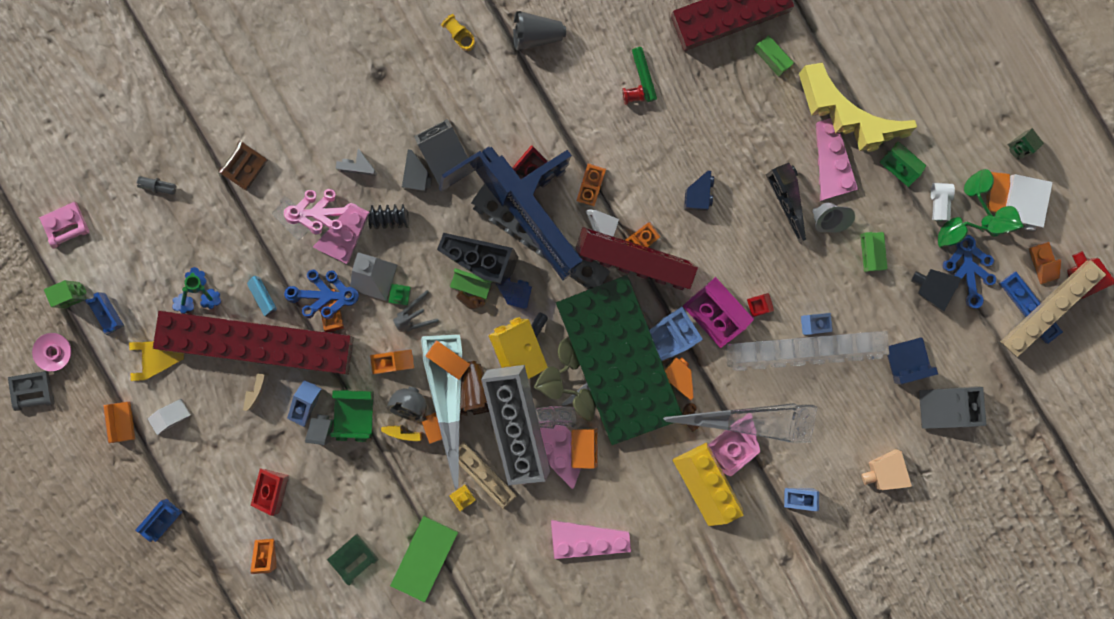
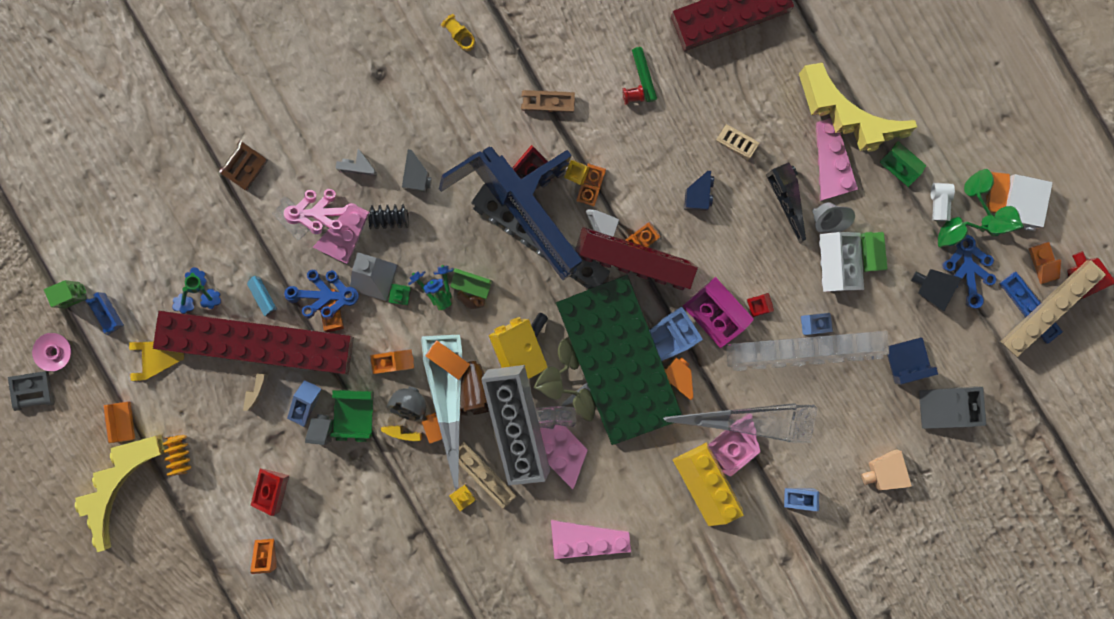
(61, 219): bright pink plate -> none
(108, 482): none -> light yellow arch
(156, 185): dark grey axle -> none
(158, 520): blue hinge -> none
(168, 416): white slope -> none
(176, 455): none -> light orange piece
(348, 554): clear green plate -> none
(404, 320): dark grey plant -> none
(424, 558): bright green tile -> none
(440, 299): none -> plant
(441, 148): dark grey slope -> none
(484, 259): black wedge -> none
(516, 293): clear blue slope -> none
(536, 30): dark grey cone -> none
(548, 101): none -> medium nougat plate
(576, 172): none -> yellow tile
(584, 448): orange panel -> none
(690, 408): reddish brown arm -> none
(747, 140): none -> tan slope
(773, 56): bright green panel -> none
(841, 261): none -> white slope
(1025, 144): dark green slope -> none

